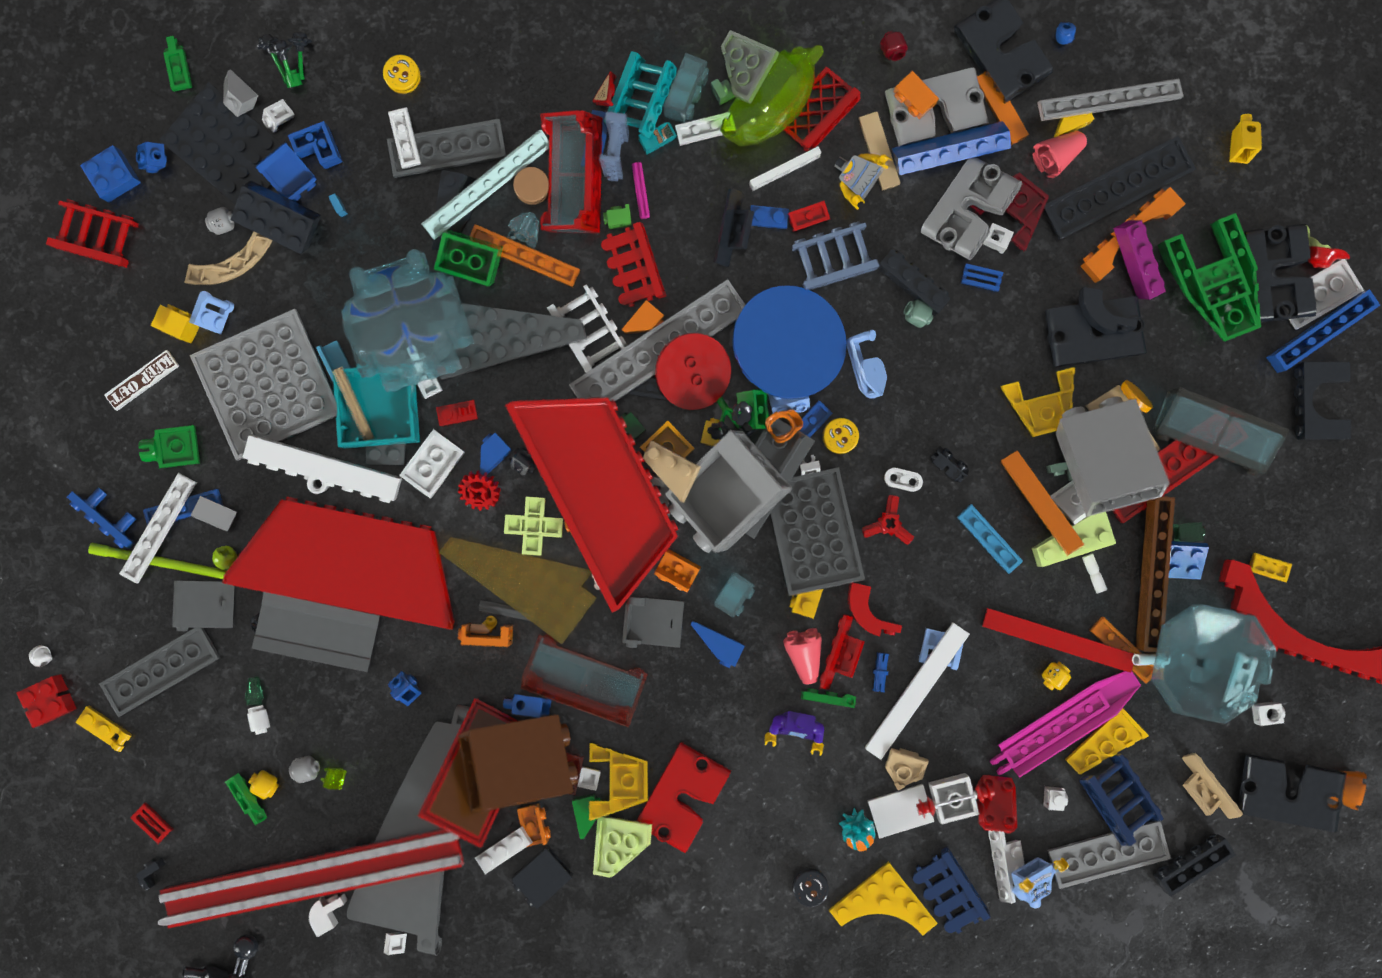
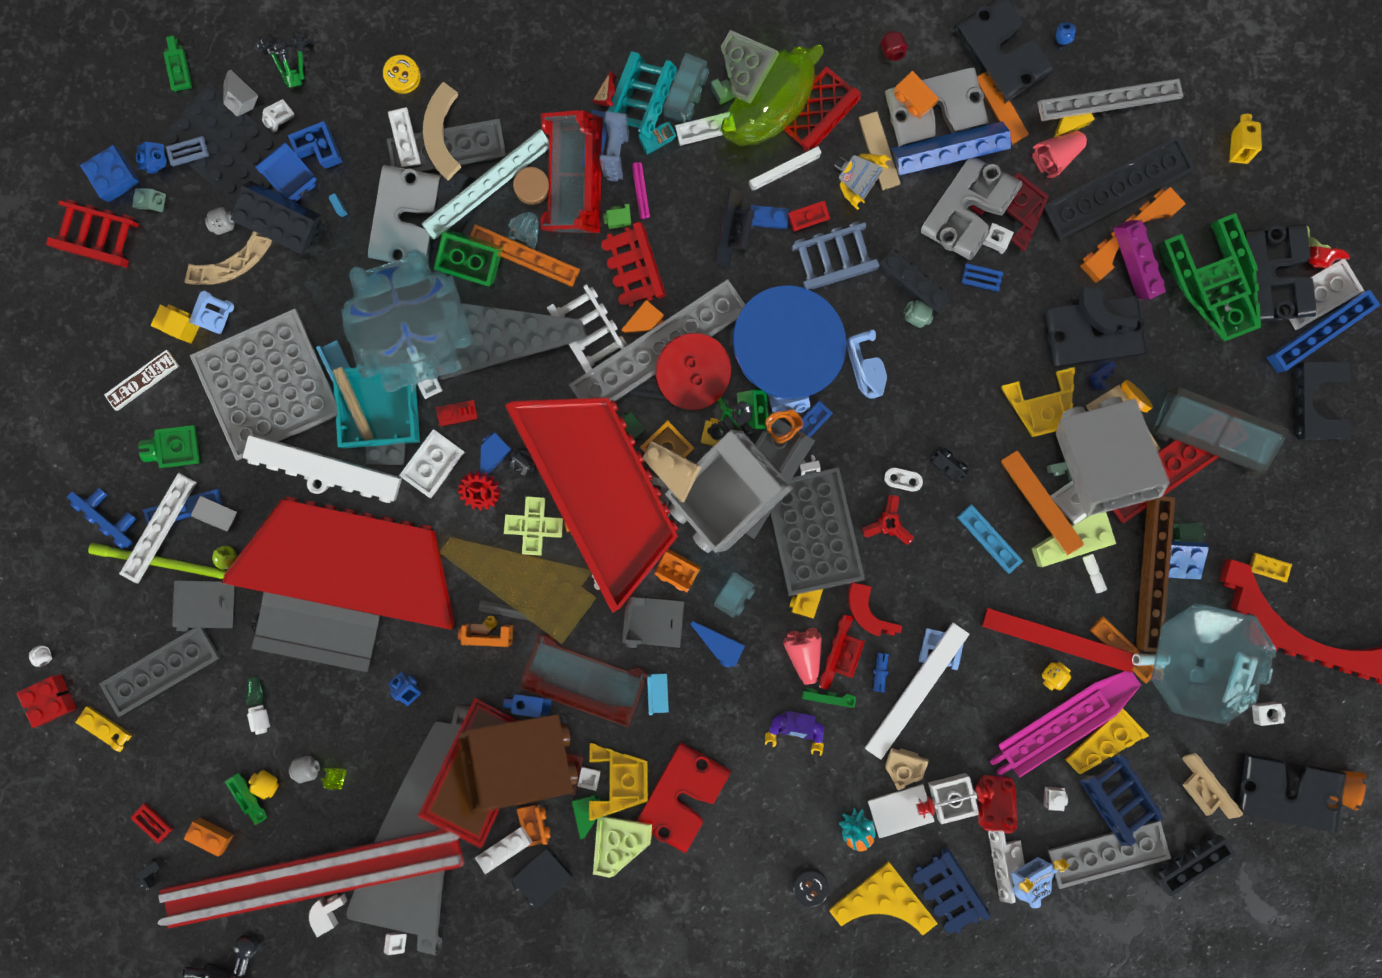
(149, 199): none -> sand green bracket
(203, 147): none -> sand blue tile
(208, 836): none -> orange brick
(393, 199): none -> light grey connector
(433, 131): none -> tan tile
(657, 693): none -> medium azure panel
(840, 435): yellow head -> none
(1104, 371): none -> clear blue bracket

